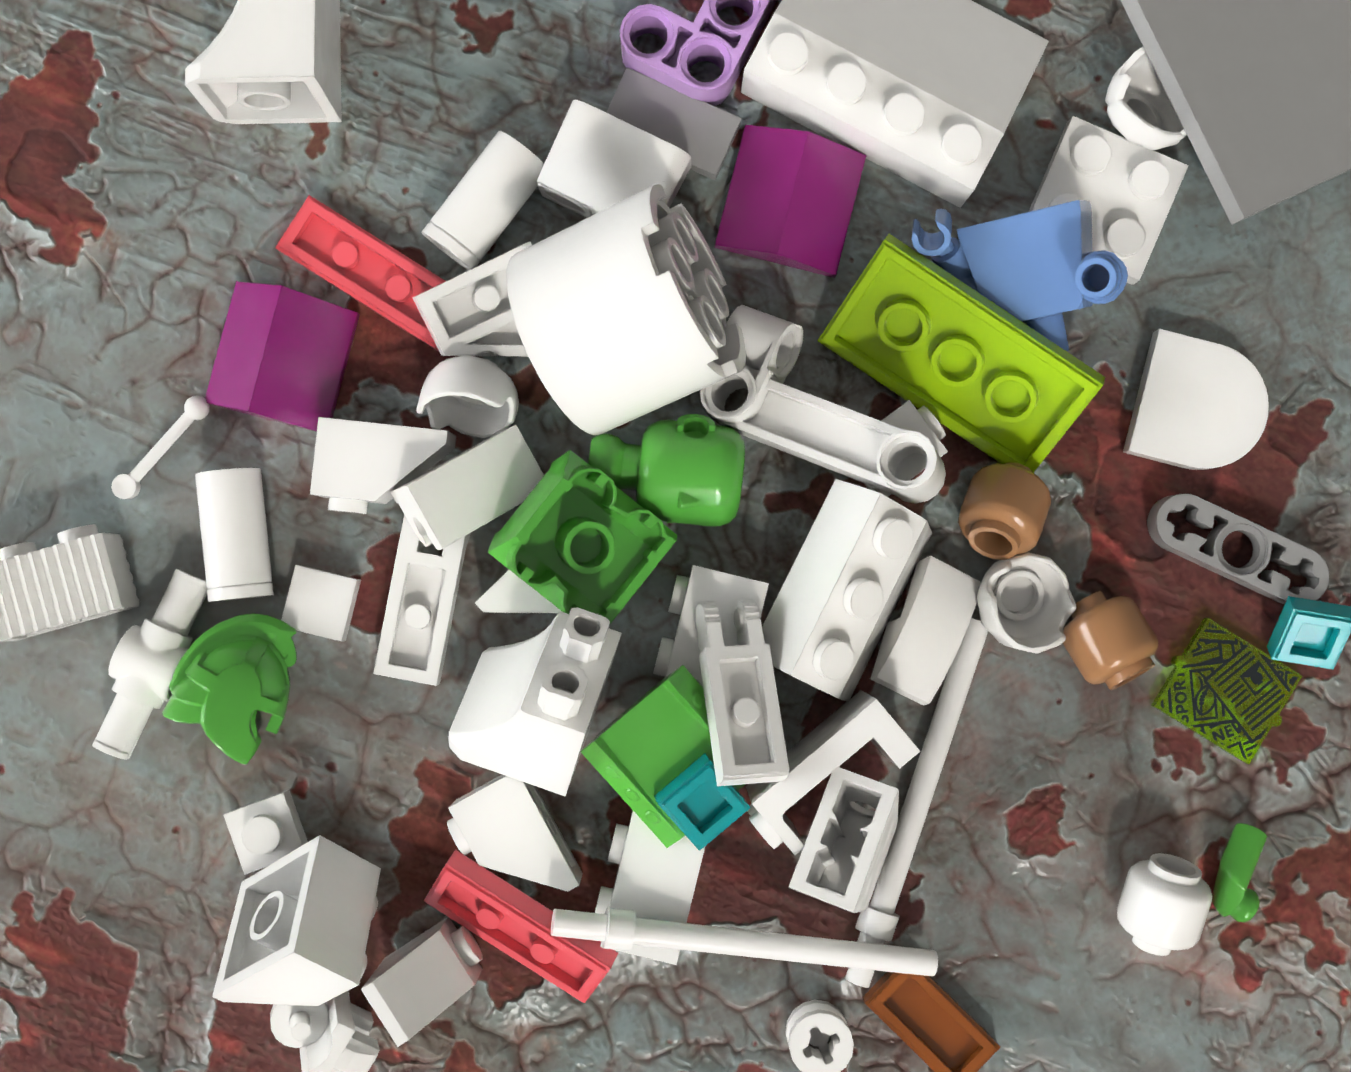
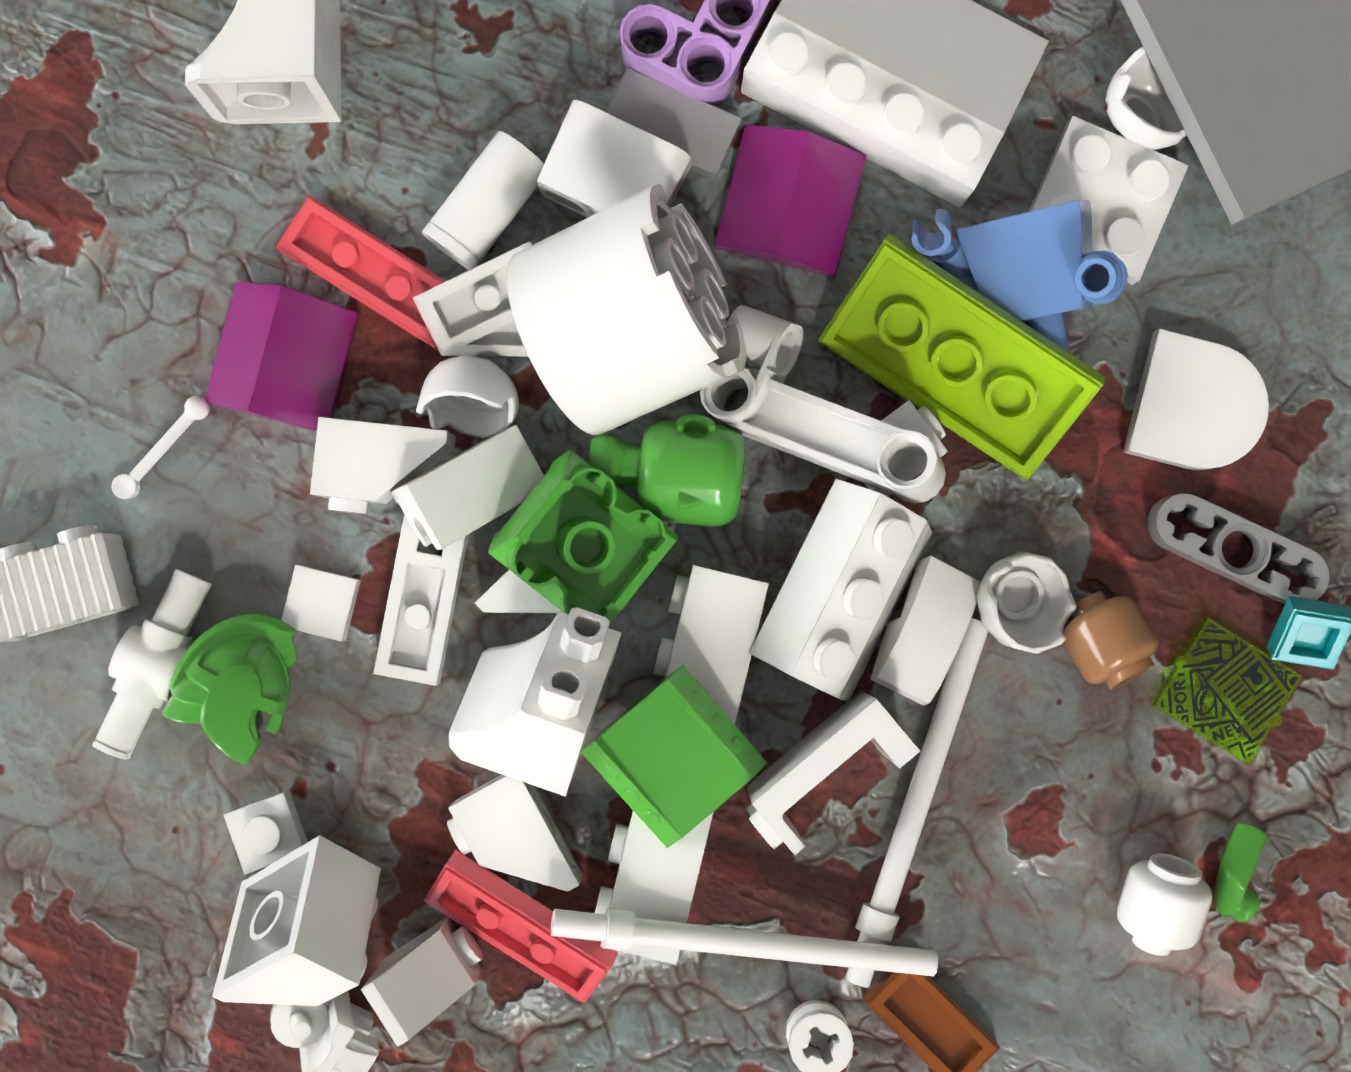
(234, 534): white pin -> none
(700, 805): teal tile -> none
(741, 698): white hinge -> none
(847, 841): white torso -> none
(1004, 510): medium nougat head -> none

